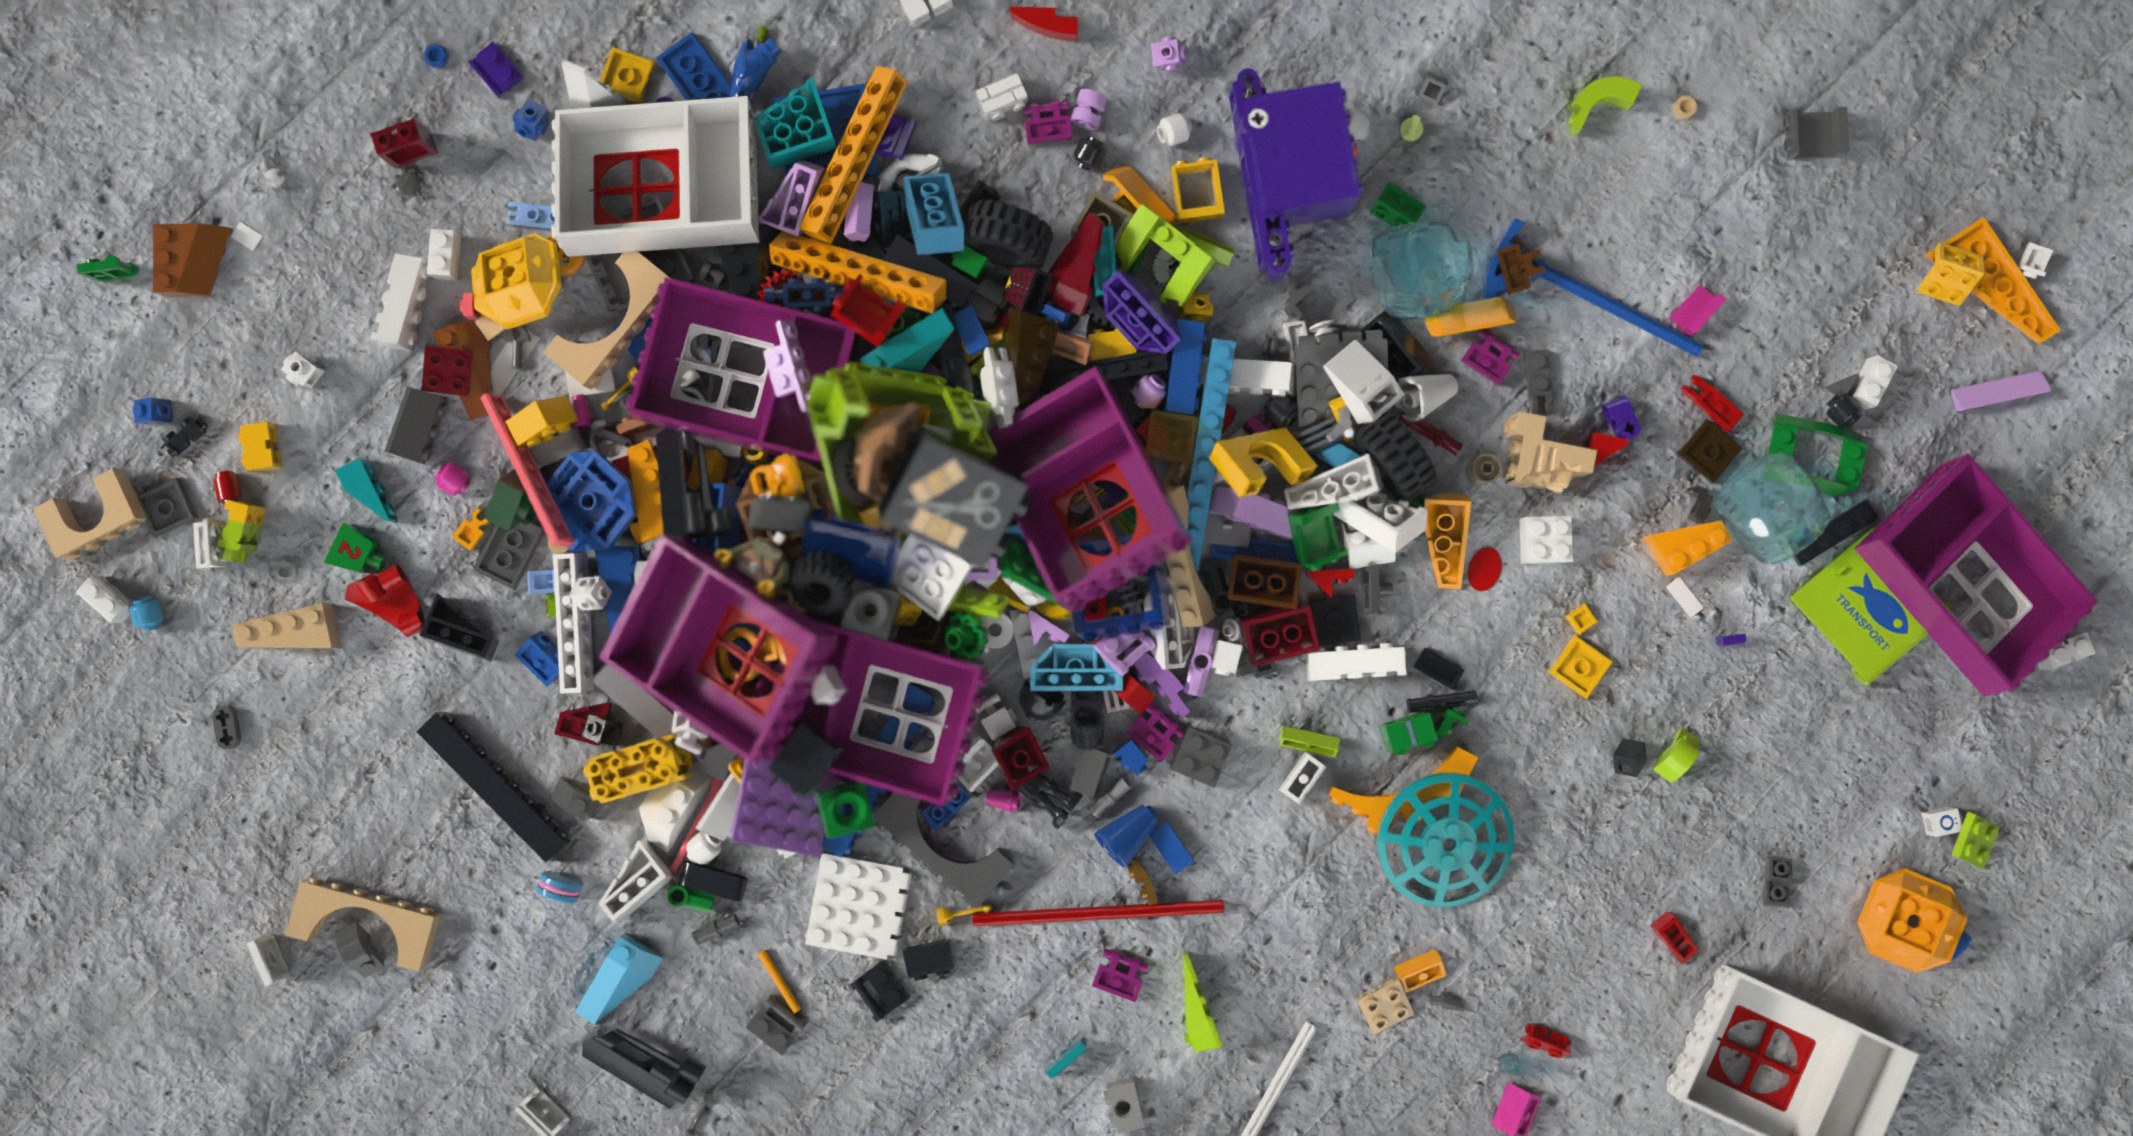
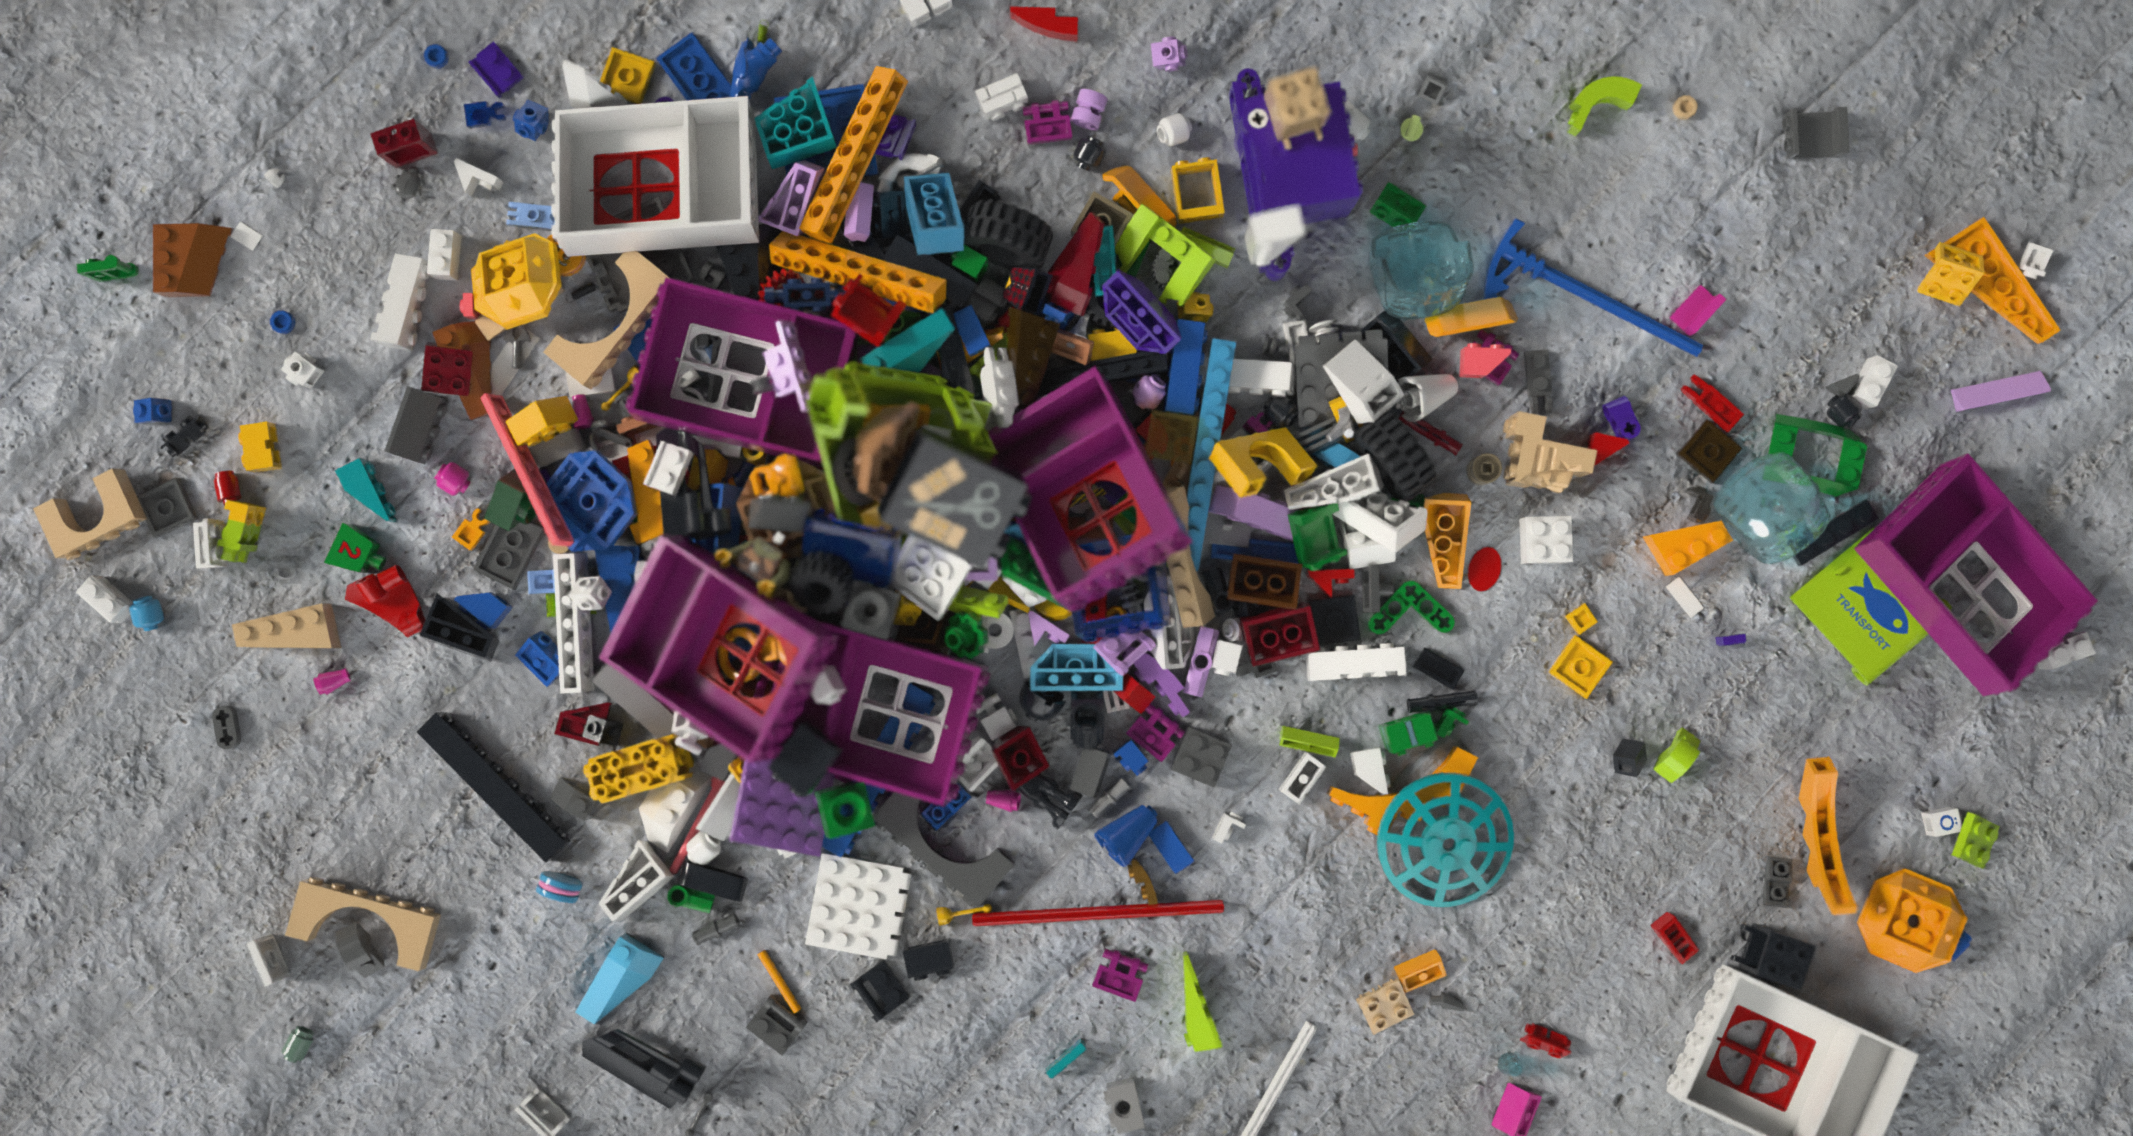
(282, 322): none -> blue tile
(298, 1044): none -> sand green brick
(330, 681): none -> dark pink cone
(473, 176): none -> white slope
(480, 114): none -> clear blue plate
(486, 607): none -> blue slope
(587, 289): none -> black piece
(668, 468): none -> white plate
(762, 385): none -> dark grey bush
(1223, 829): none -> white bracket
(1272, 234): none -> white wedge
(1297, 105): none -> tan container
(1368, 766): none -> white slope
(1407, 602): none -> green beam
(1479, 361): none -> coral slope
(1517, 268): reddish brown plate -> none
(1776, 956): none -> black container
(1820, 834): none -> light orange arch

